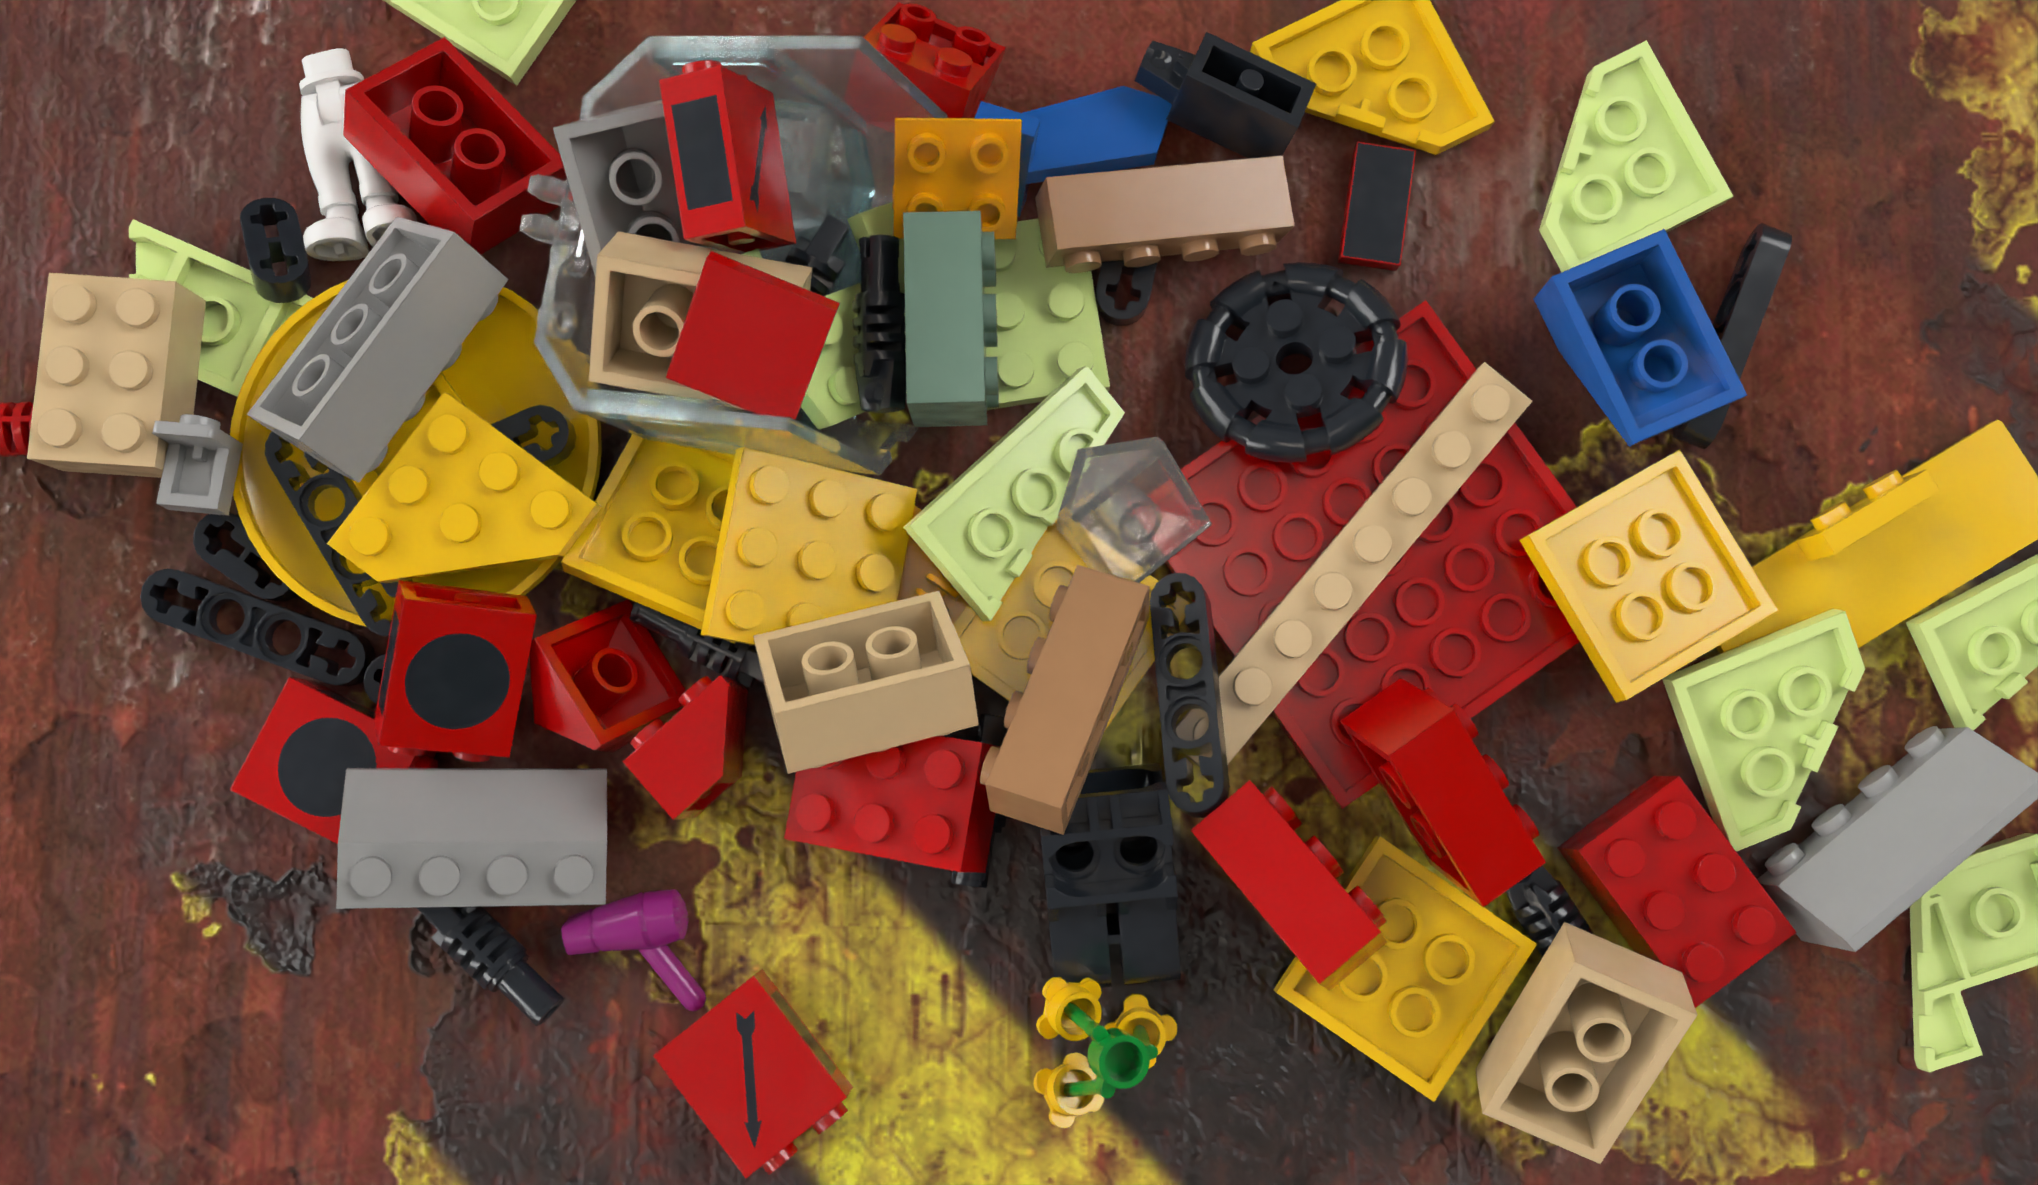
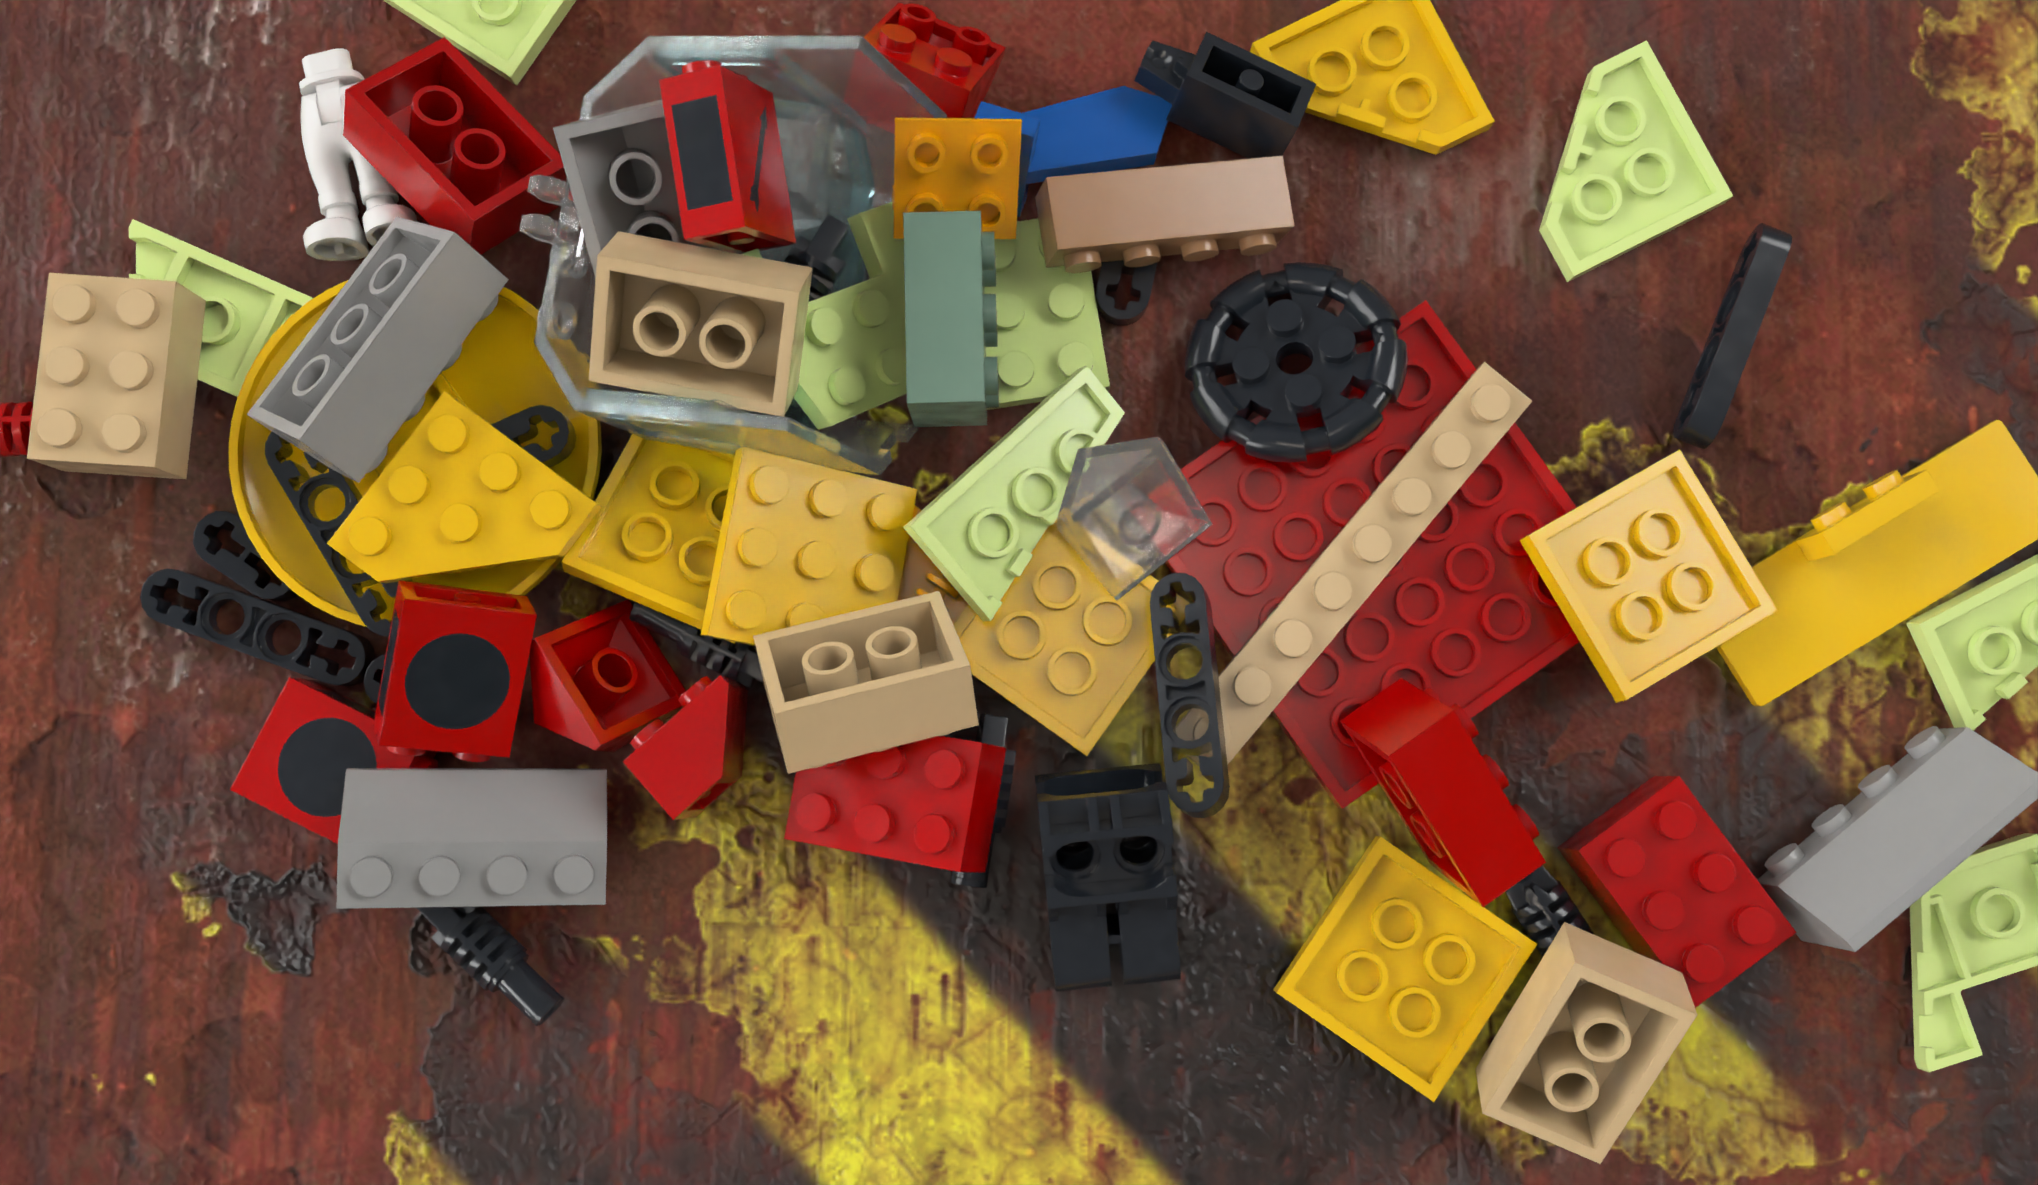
(198, 465): light grey bracket -> none
(286, 248): black beam -> none
(642, 924): magenta piece -> none
(751, 338): red tile -> none
(756, 1076): red brick -> none
(880, 327): black hinge -> none
(1067, 699): medium nougat brick -> none
(1116, 1056): yellow plant -> none
(1292, 883): red brick -> none
(1376, 206): black tile -> none
(1639, 338): blue slope -> none
(1765, 721): yellowish green plate -> none

